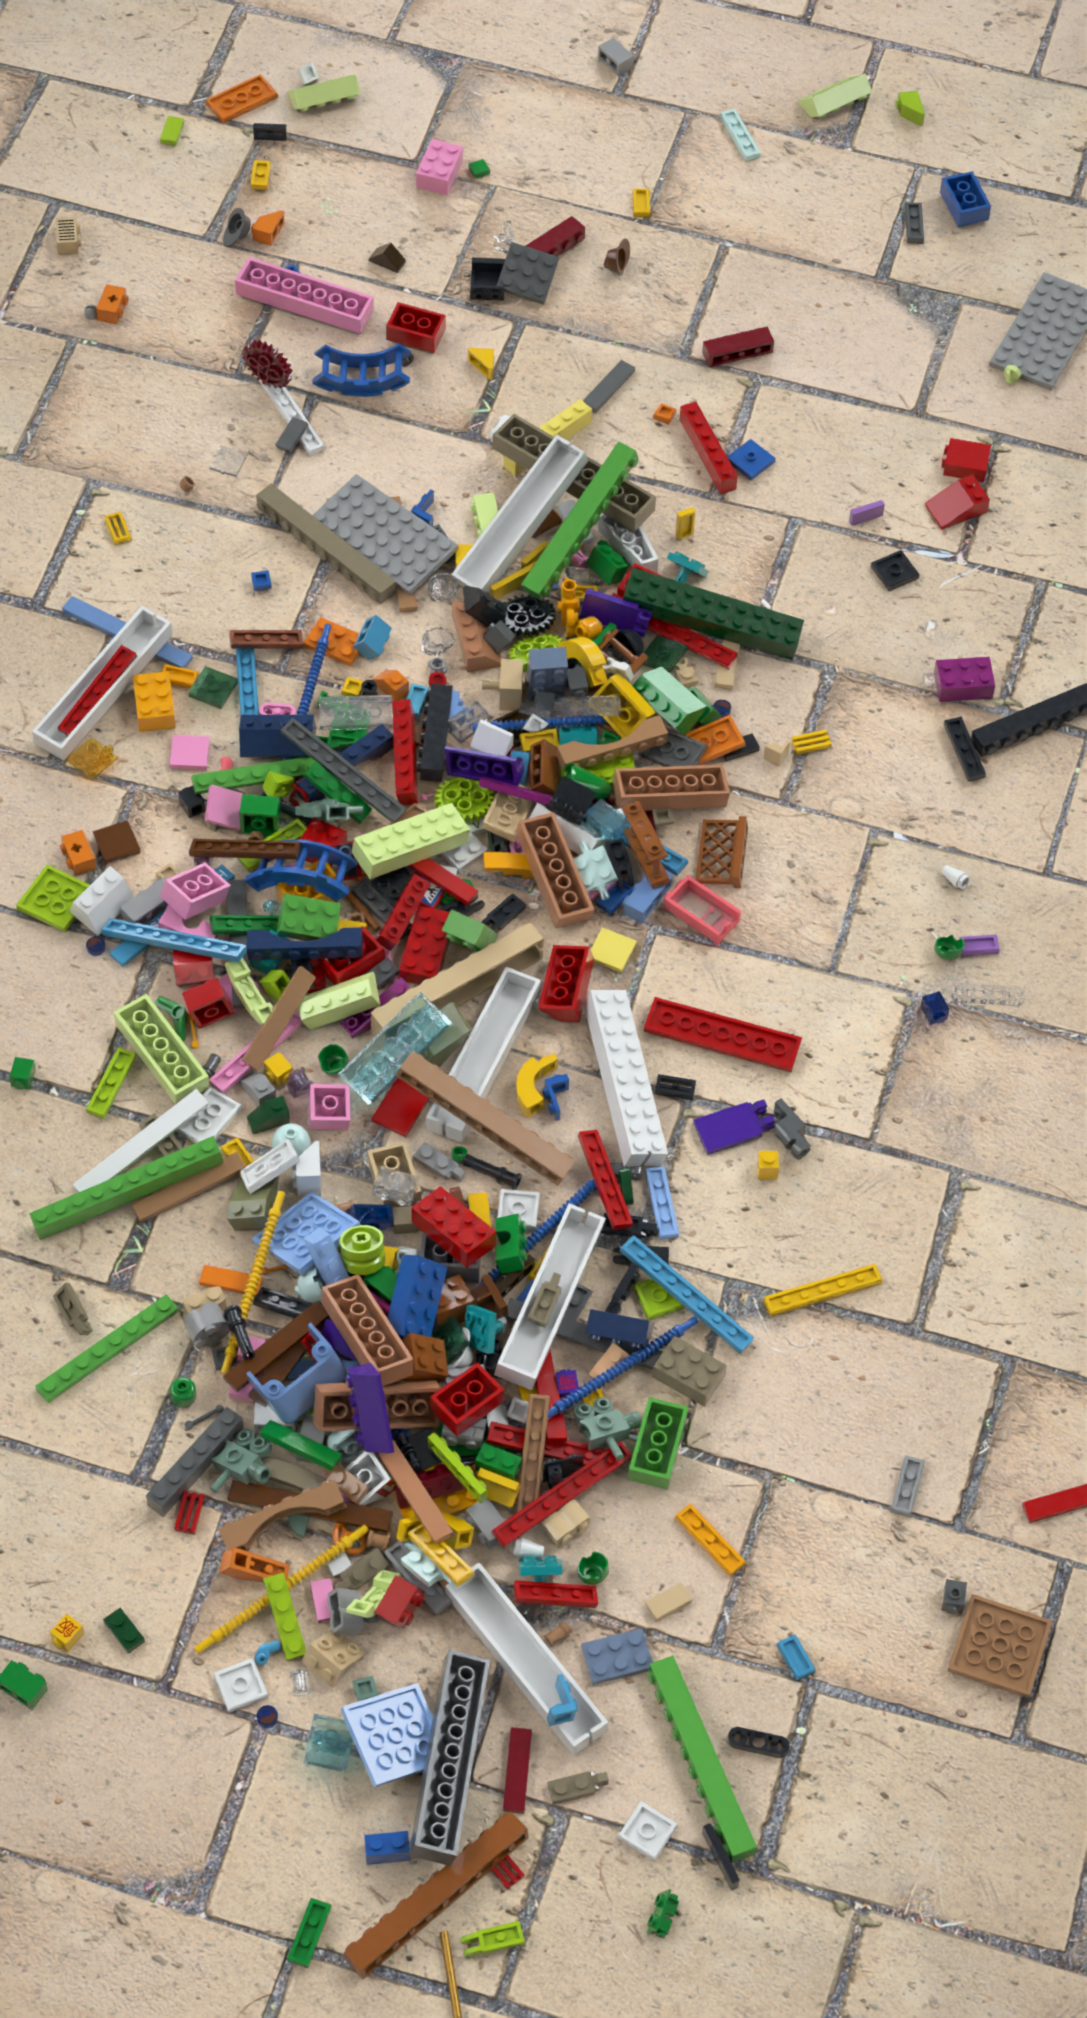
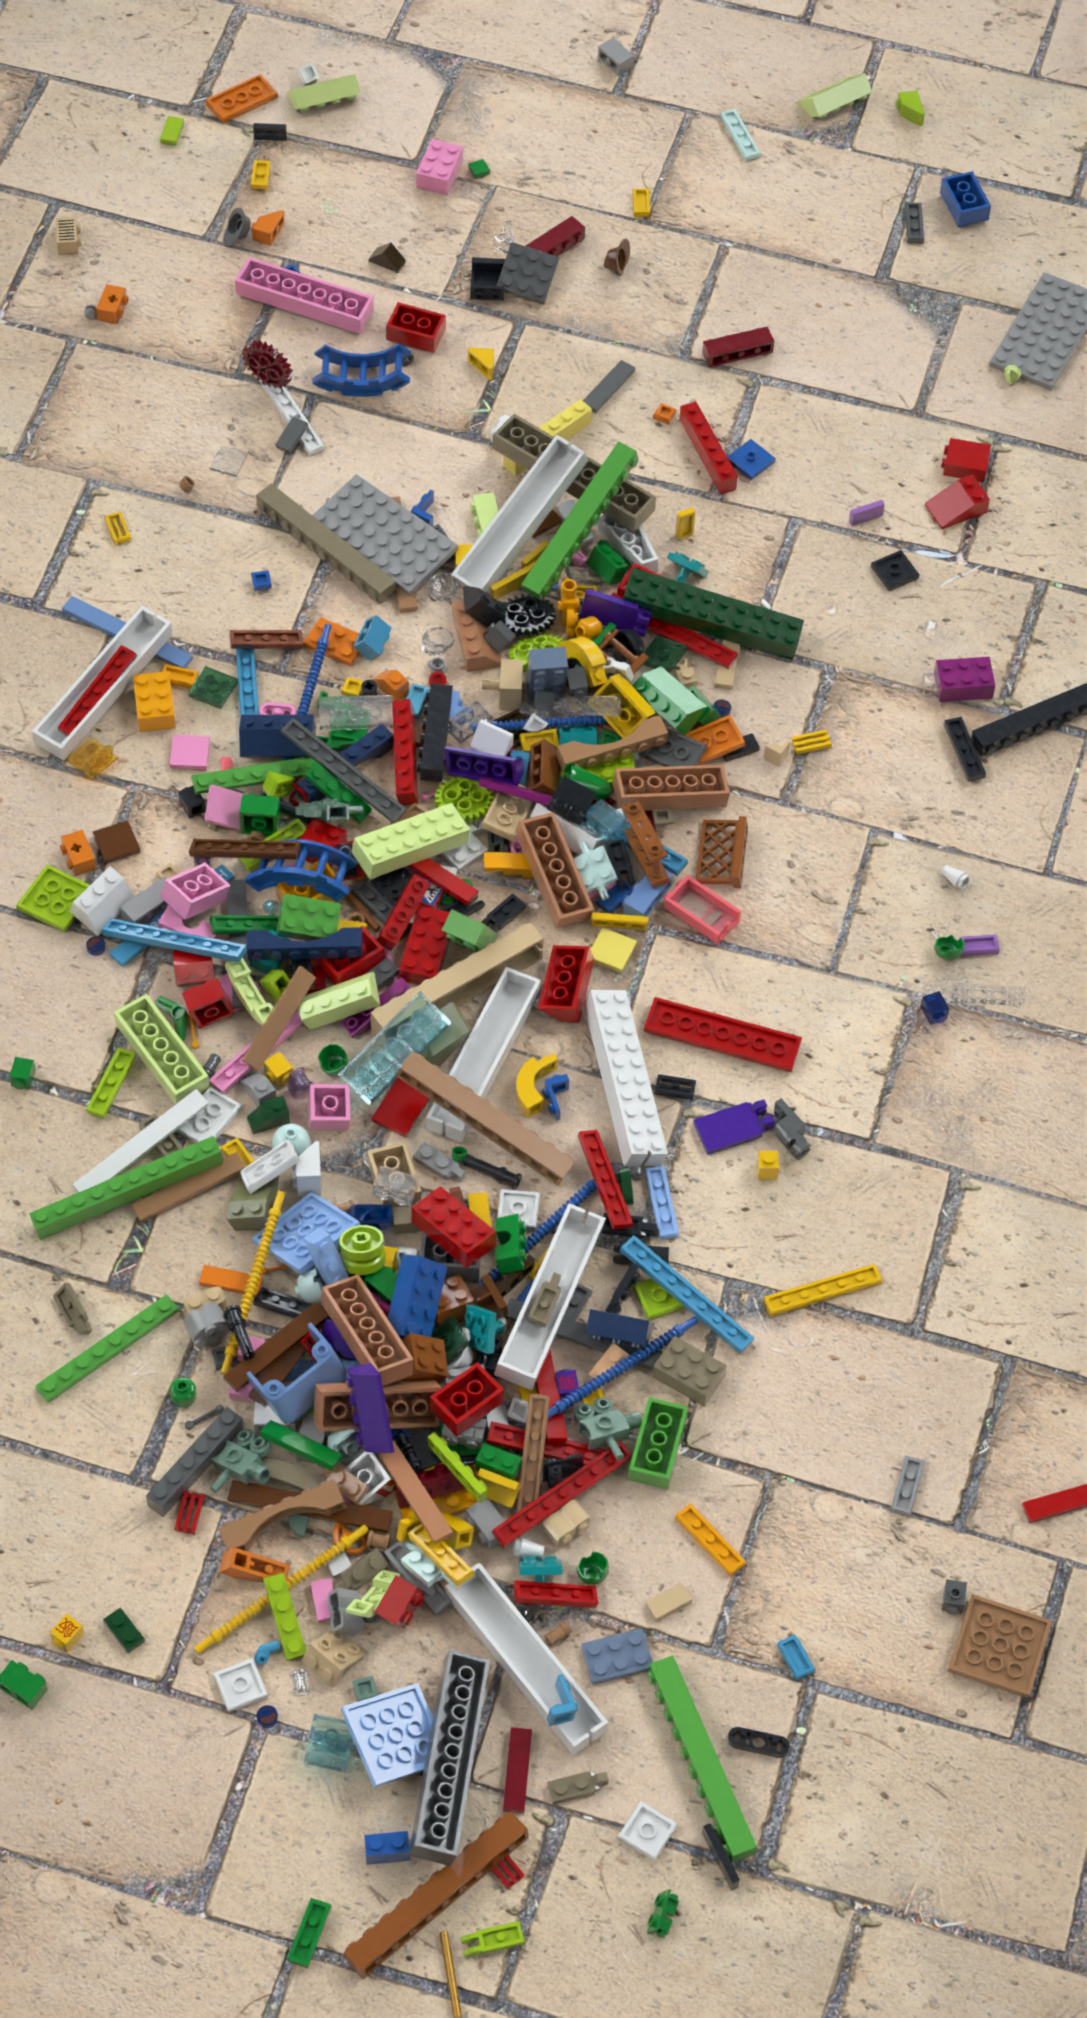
(619, 921): none -> yellow tile

